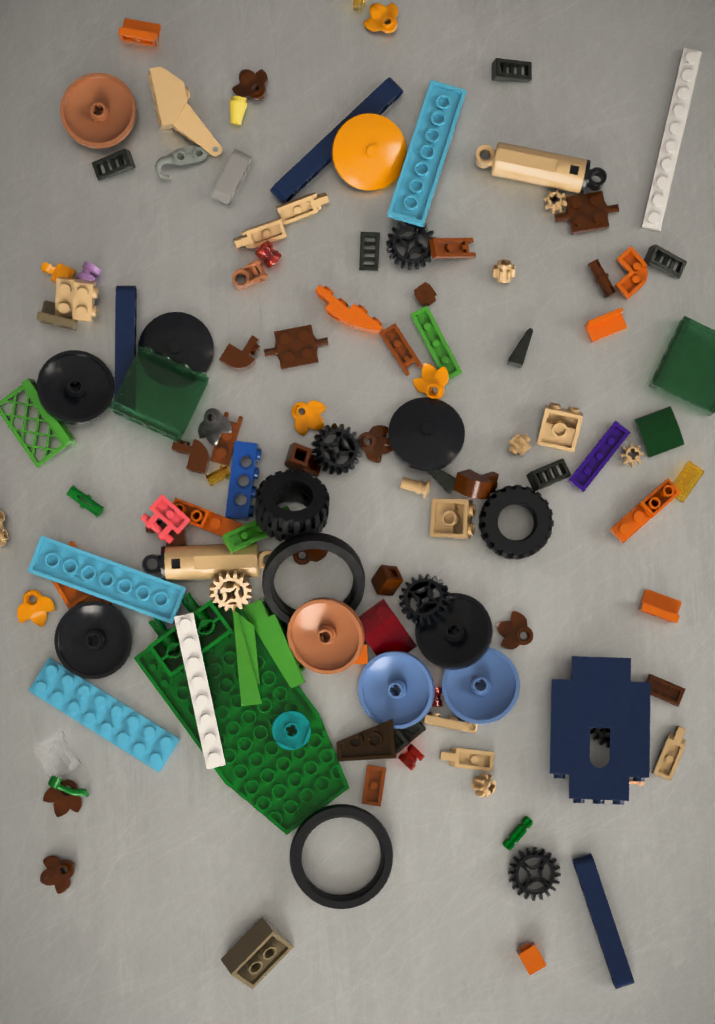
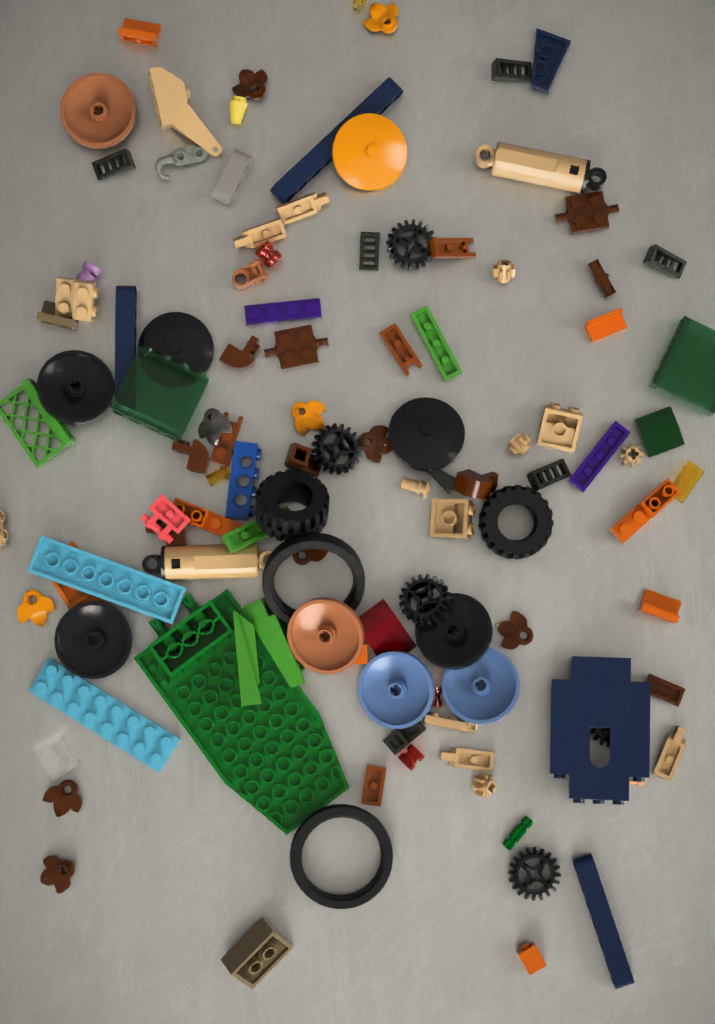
(55, 782): green piece -> none
(60, 271): light orange plate -> none
(74, 493): green pin -> none
(199, 690): white plate -> none
(232, 584): tan gear -> none
(281, 735): teal plate -> none
(283, 311): none -> dark purple plate
(353, 317): orange slope -> none
(369, 744): dark brown wing -> none
(386, 580): reddish brown panel -> none
(425, 294): reddish brown piece -> none
(426, 153): medium azure plate -> none
(432, 378): light orange plate -> none
(518, 356): pearl dark grey slope -> none
(548, 58): none -> dark blue wing
(558, 205): tan gear -> none
(636, 270): orange plate -> none
(671, 139): white plate -> none

